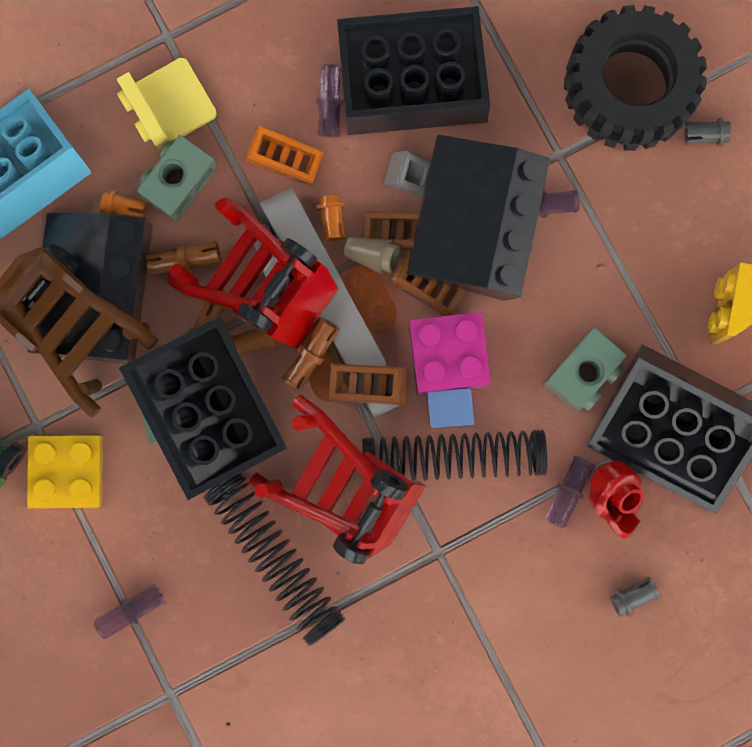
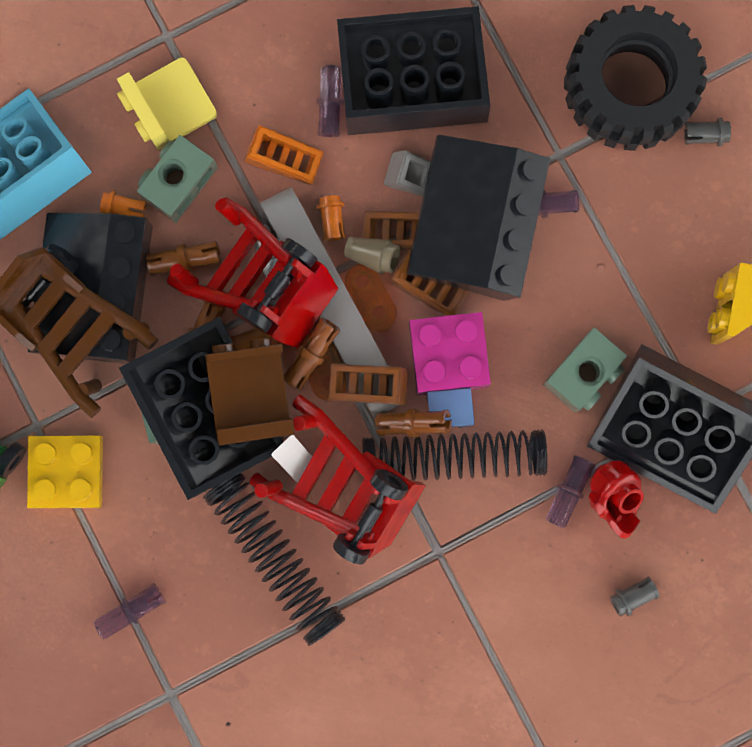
(248, 392): none -> reddish brown panel
(292, 457): none -> white sticker
(413, 422): none -> dark orange pin

